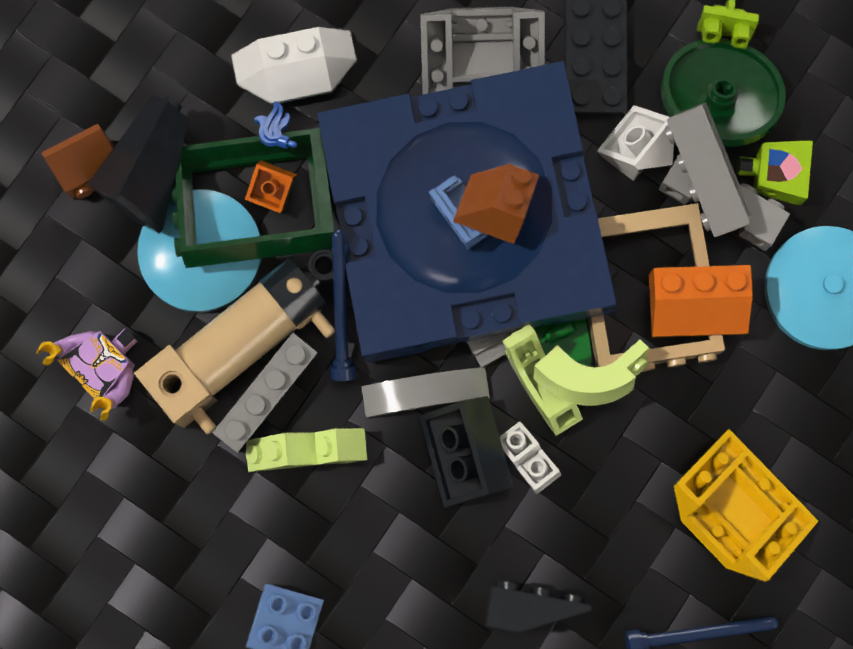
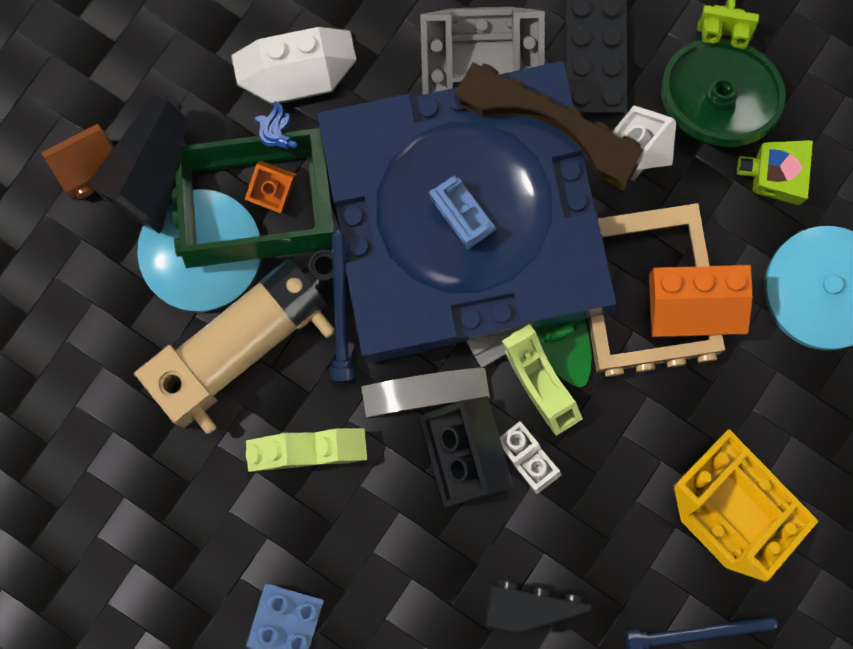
(96, 365): torso -> none
(264, 392): light grey arch -> none
(492, 95): none -> dark brown arch
(497, 201): dark orange slope -> none
(590, 385): yellowish green arch -> none
(709, 170): light grey brick -> none
(767, 214): light grey arch -> none

